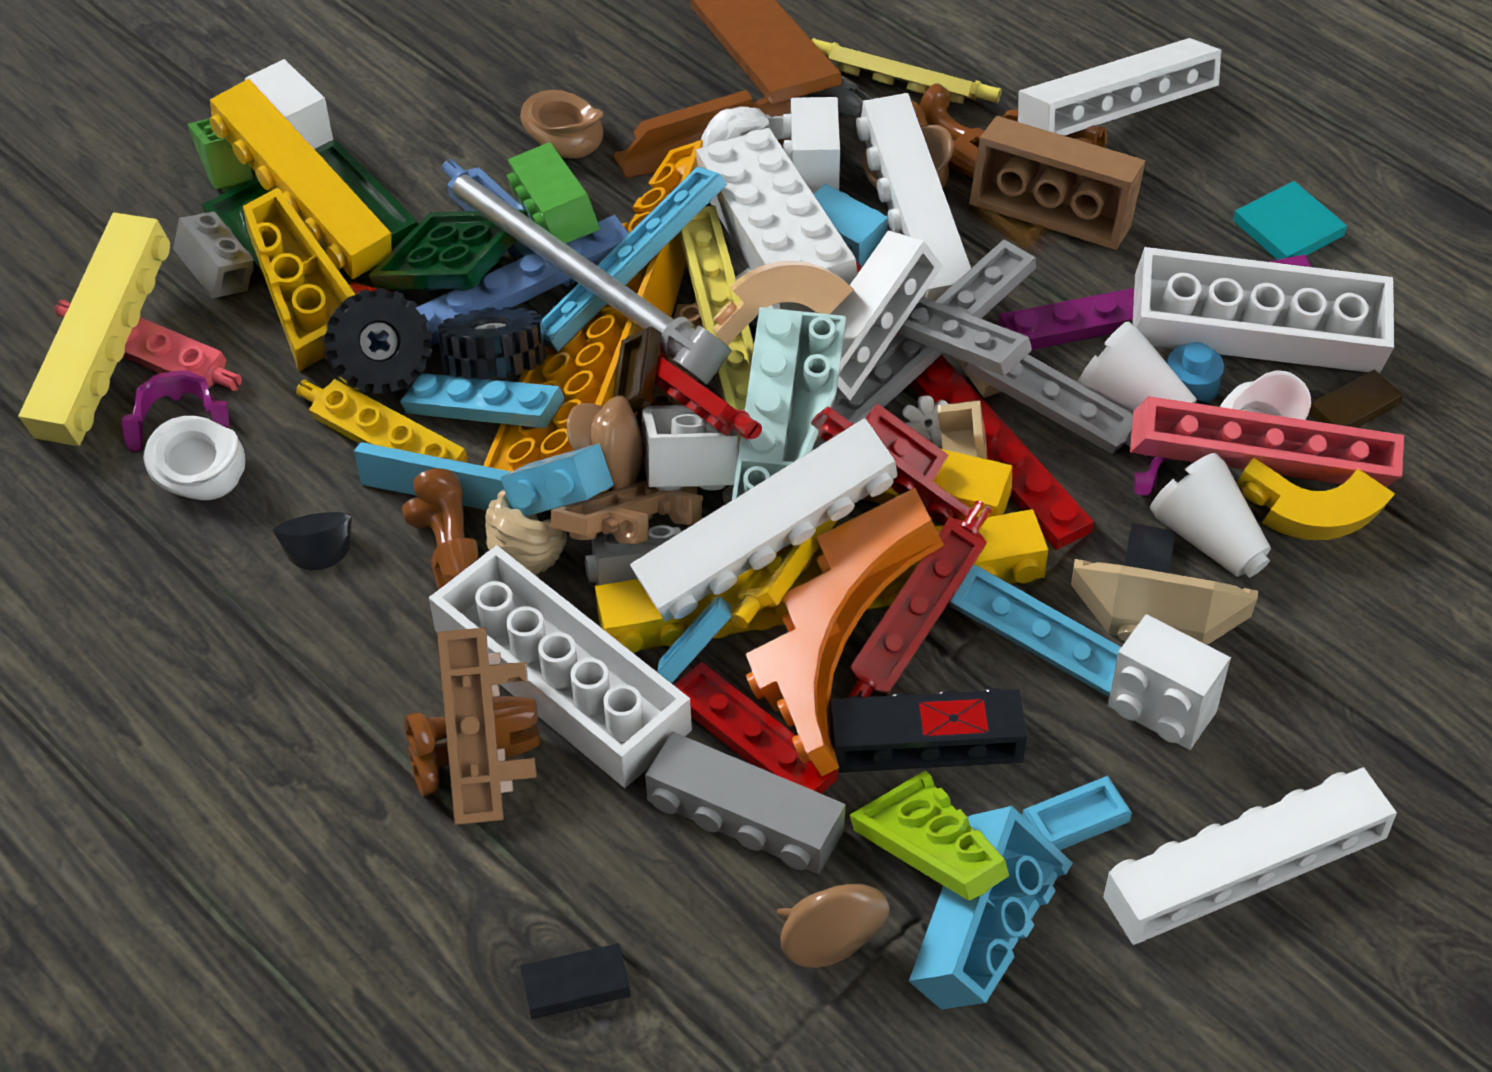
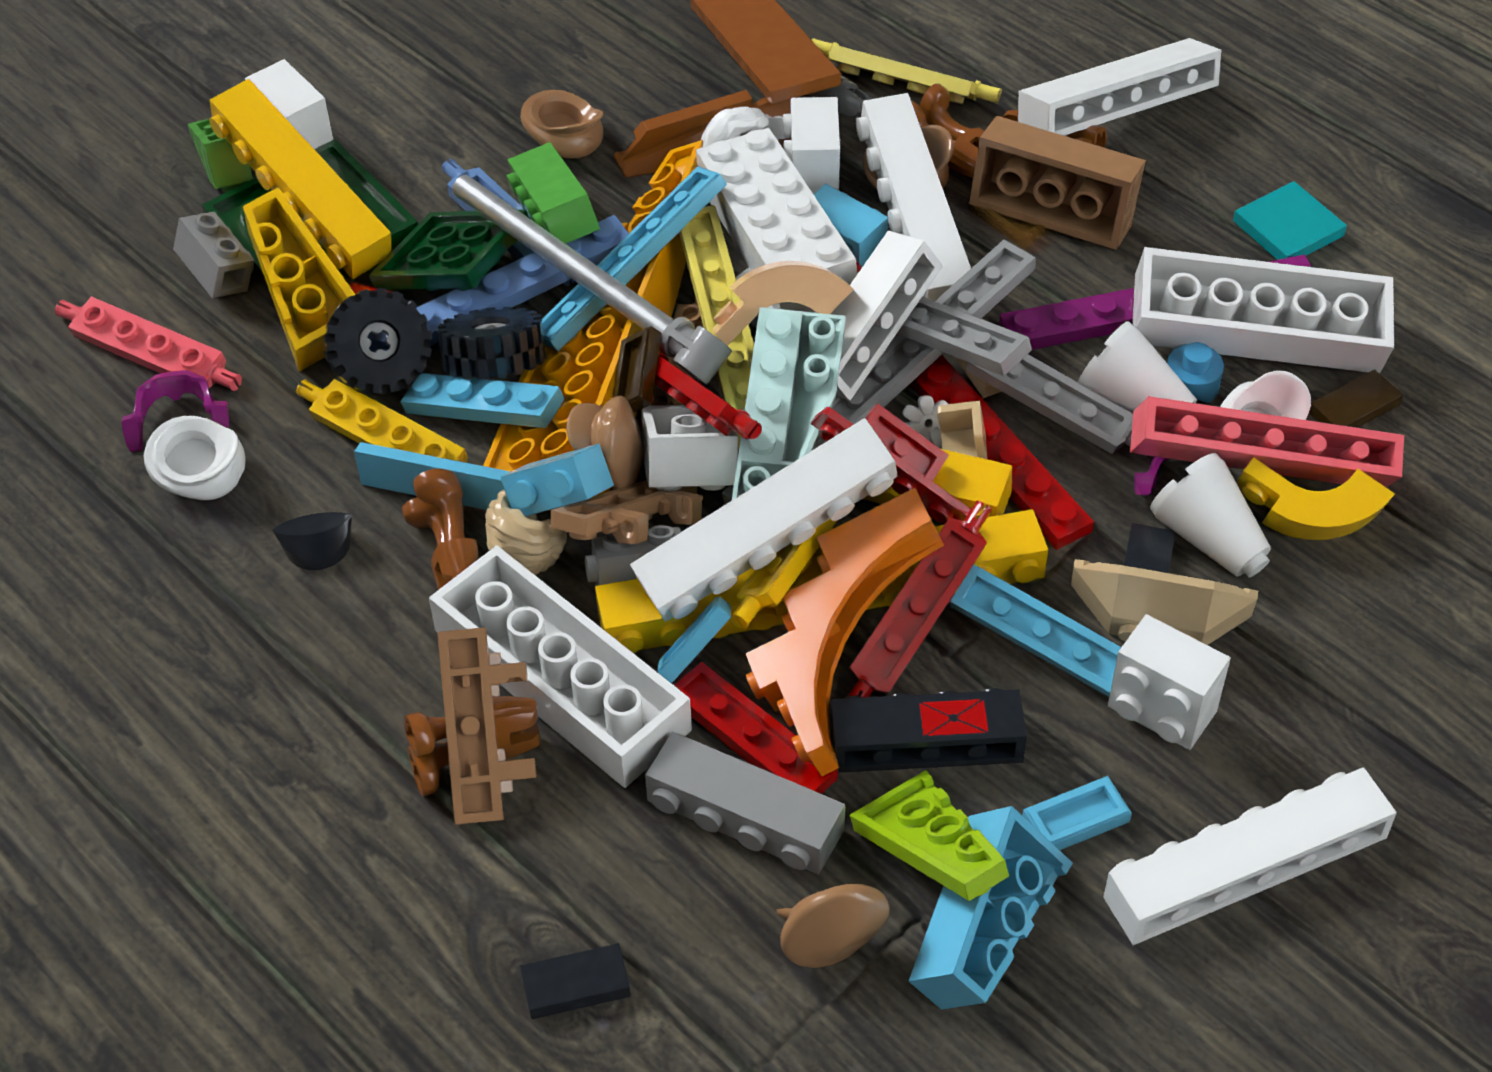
(95, 330): light yellow brick -> none

